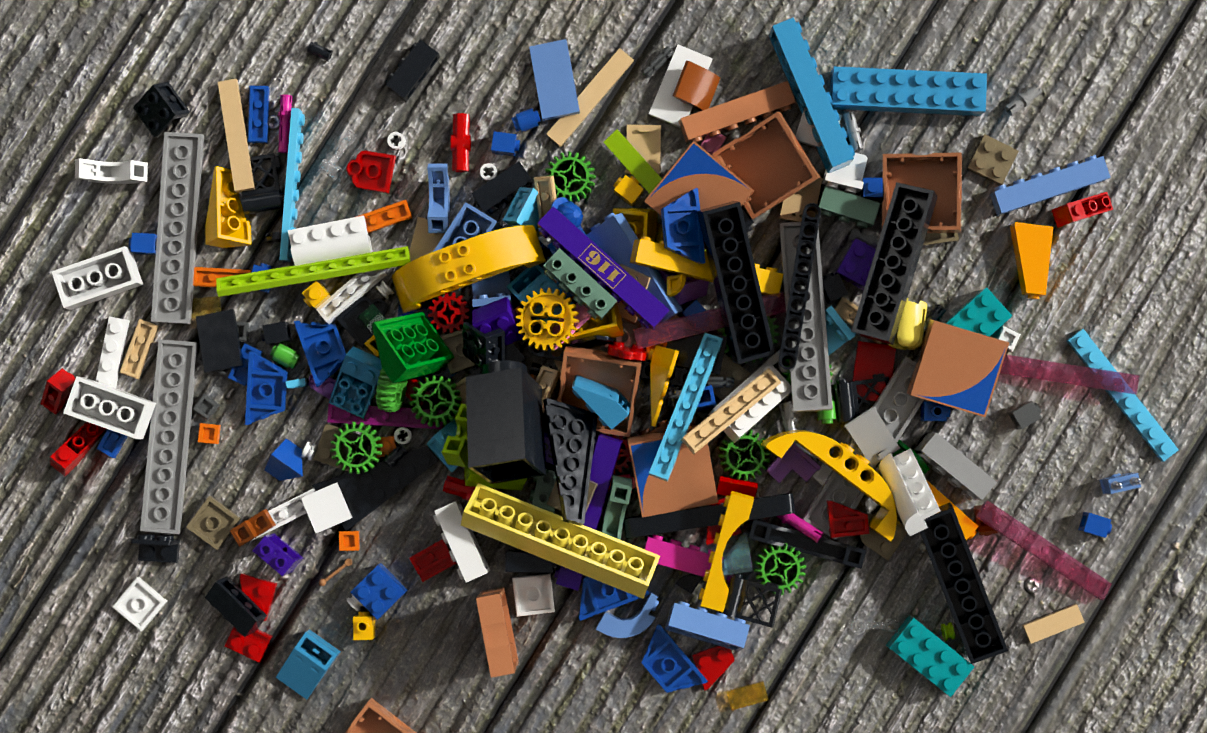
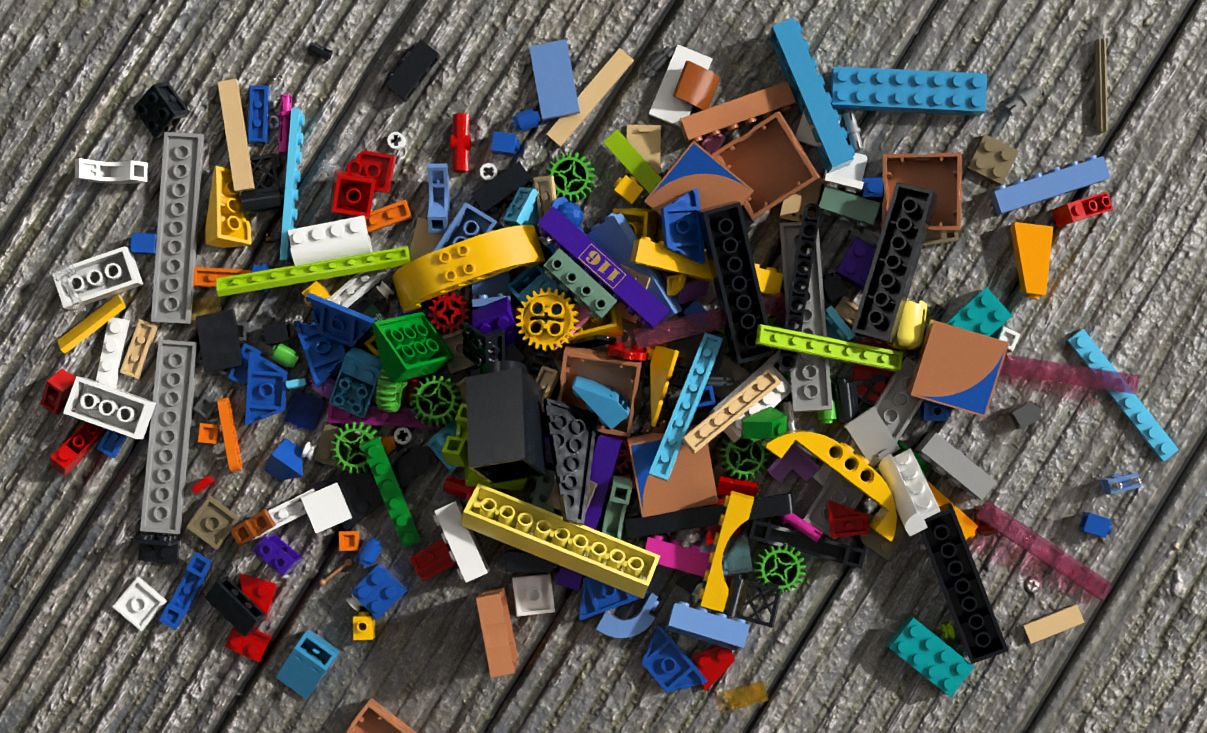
(63, 273): none -> clear brick
(91, 324): none -> yellow tile
(186, 591): none -> blue slope
(203, 484): none -> red tile
(229, 434): none -> orange beam
(305, 410): none -> clear blue piece
(338, 321): none -> blue wing
(352, 193): none -> red slope
(368, 551): none -> blue brick
(391, 492): none -> green plate
(764, 424): none -> green slope
(828, 348): none -> lime tile
(1101, 86): none -> dark tan axle

